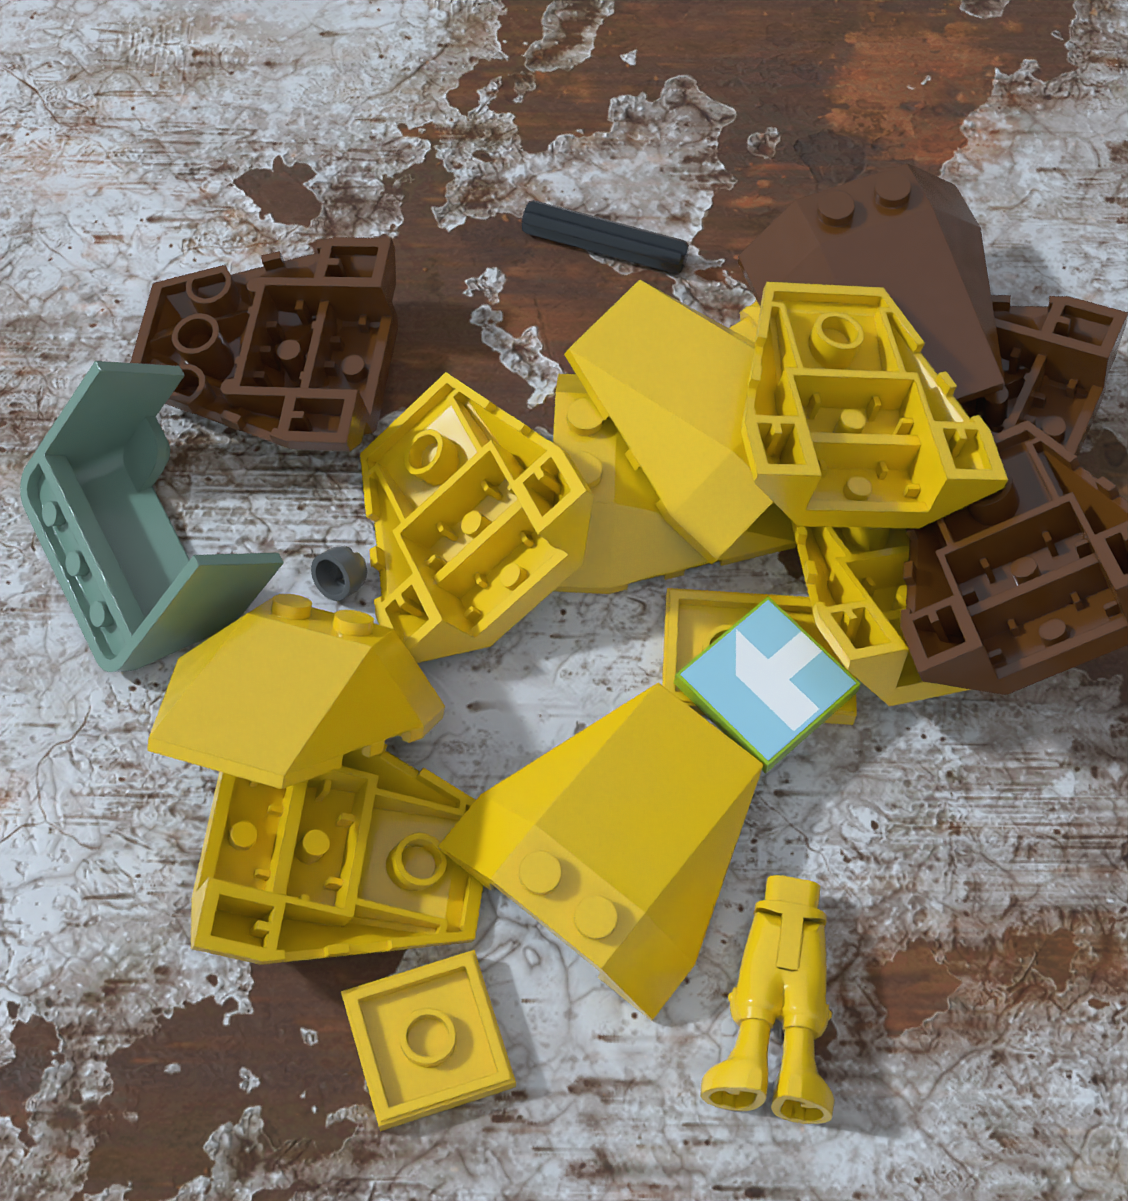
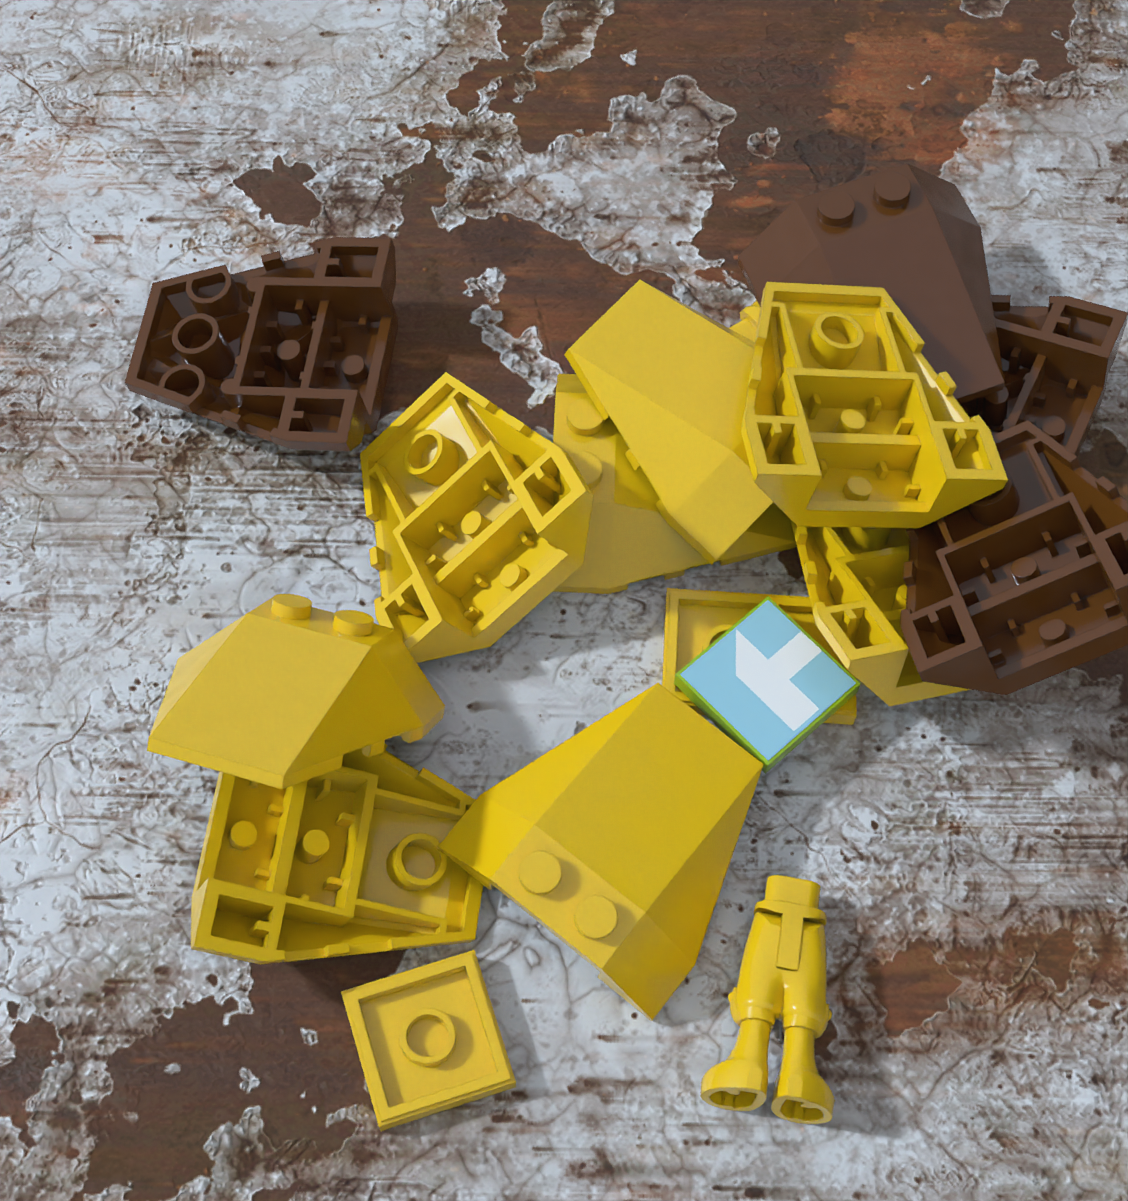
(109, 533): sand green windscreen -> none
(332, 566): dark grey hinge -> none
(605, 236): black axle -> none

